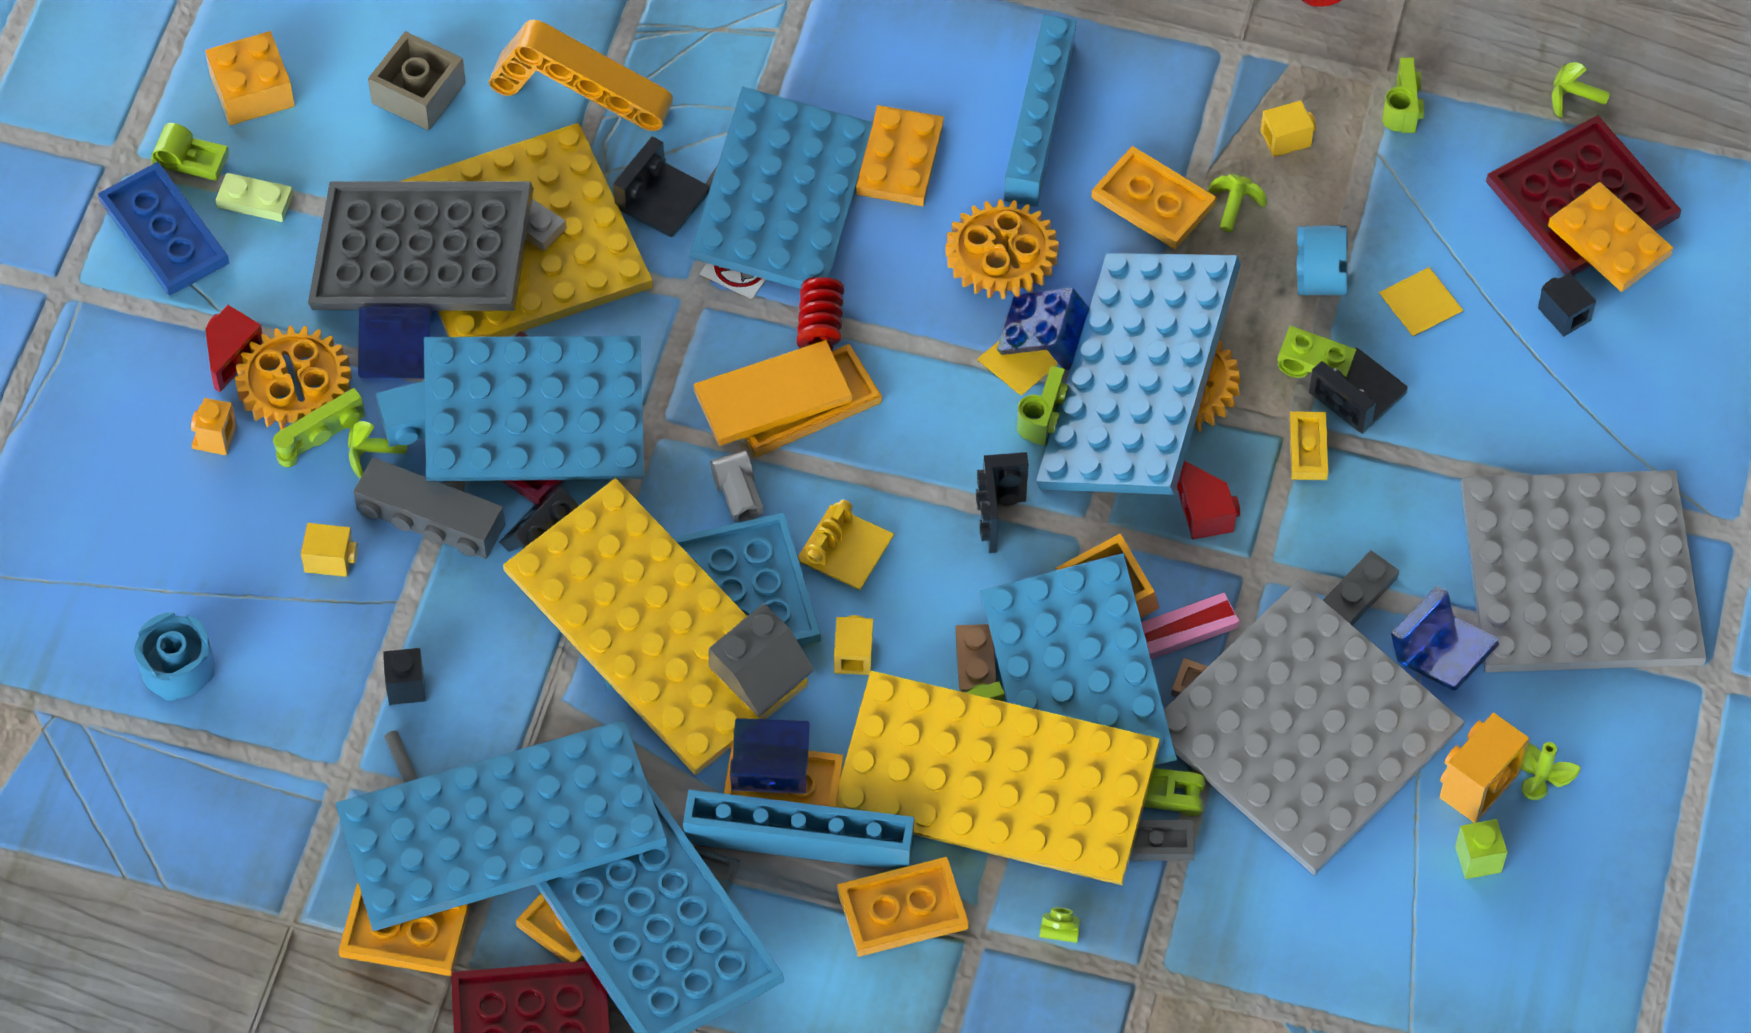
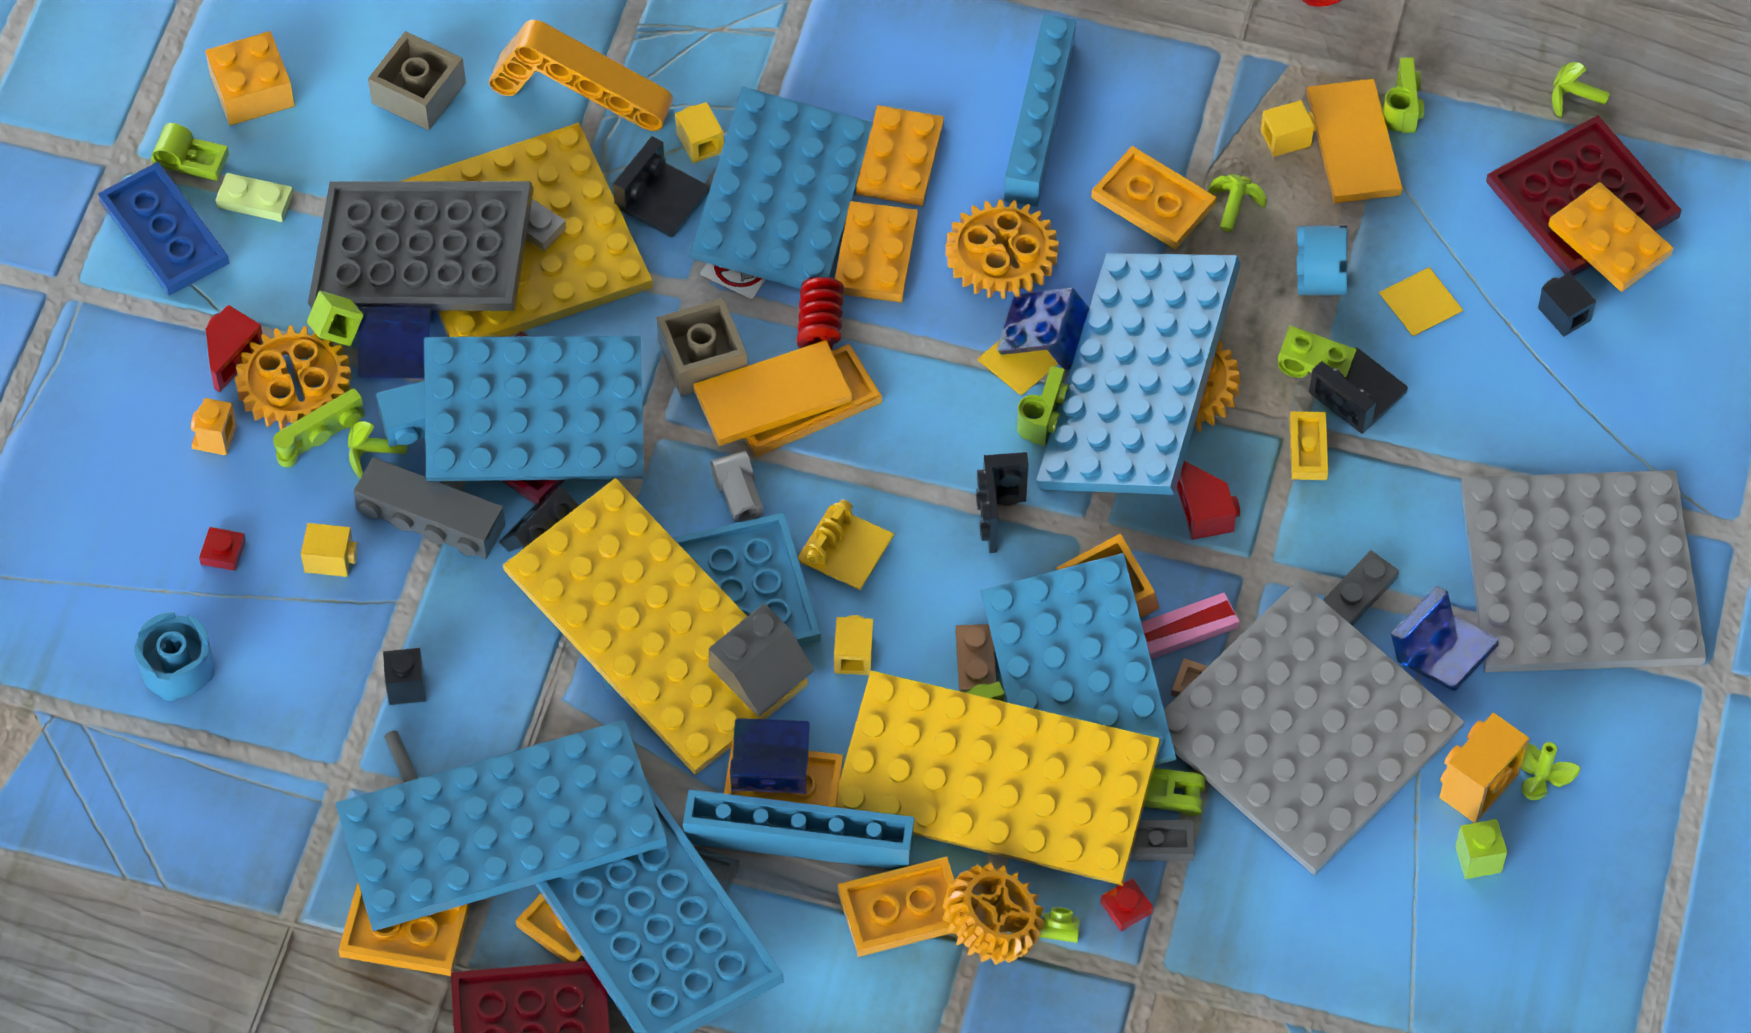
(222, 548): none -> red plate
(334, 318): none -> lime brick
(699, 132): none -> yellow brick
(700, 343): none -> dark tan brick
(876, 251): none -> light orange plate
(1000, 908): none -> light orange gear
(1126, 904): none -> red plate
(1354, 141): none -> light orange tile

